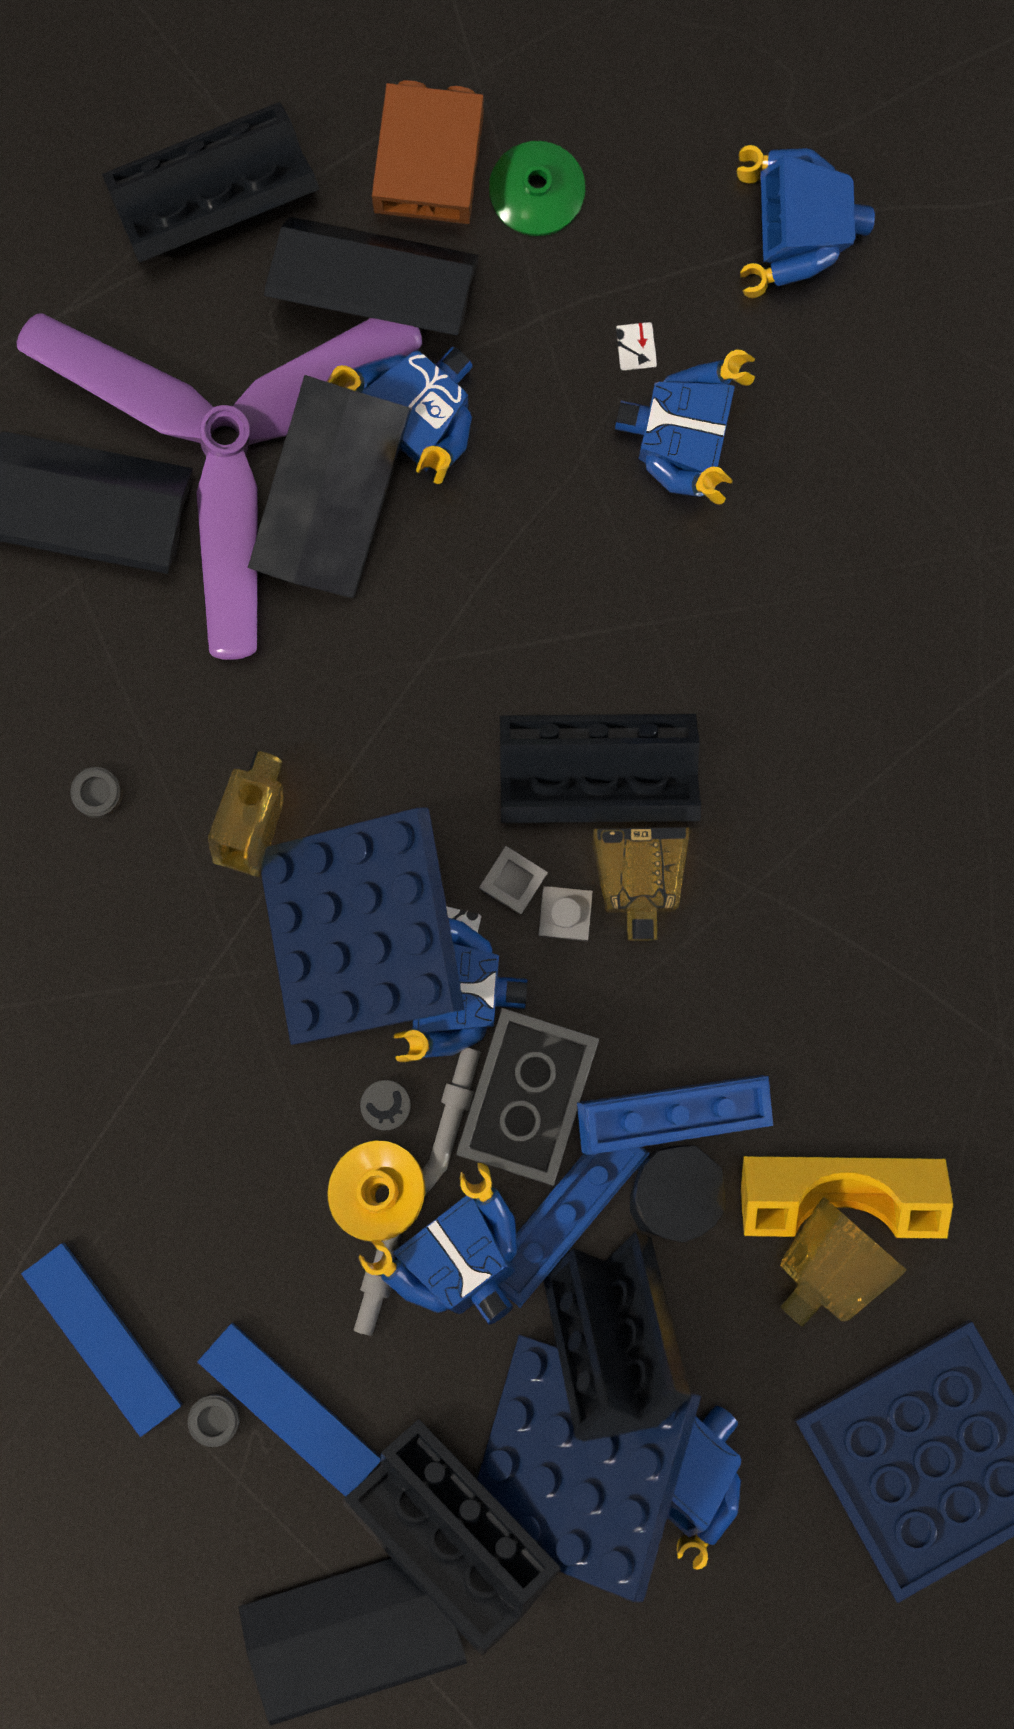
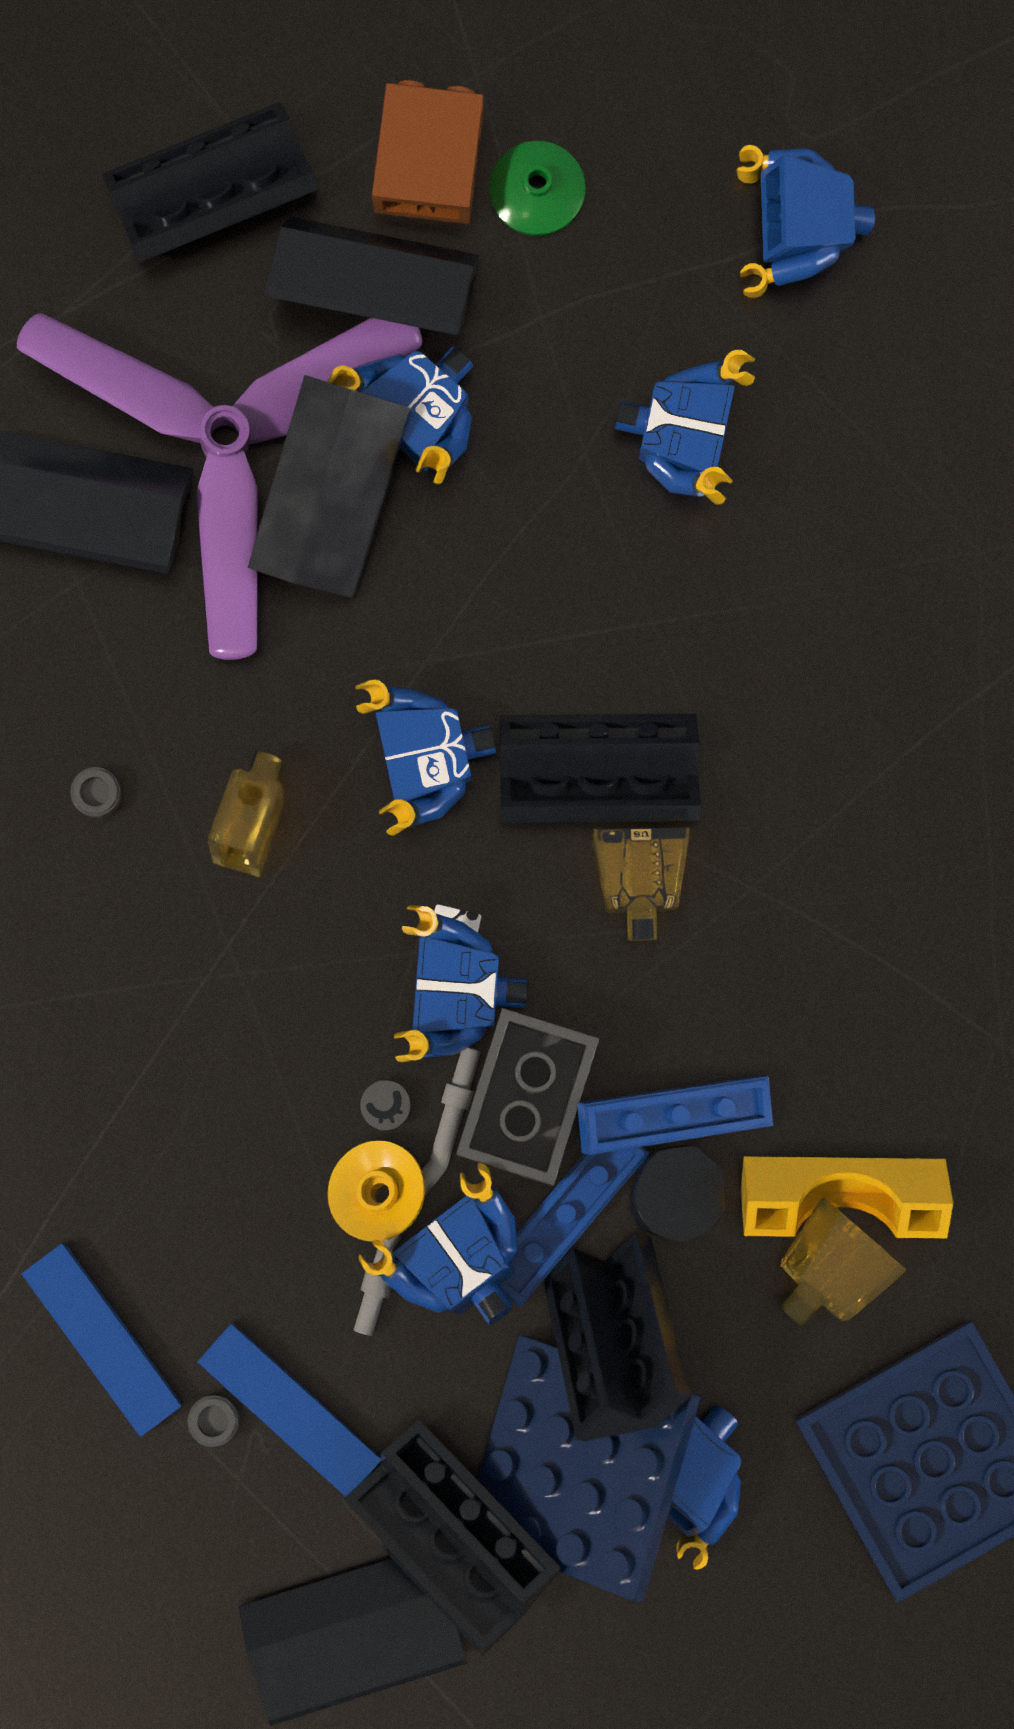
(361, 927): dark blue plate -> none
(423, 752): none -> blue torso
(513, 880): light grey plate -> none
(565, 913): light grey plate -> none
(636, 346): white sticker -> none

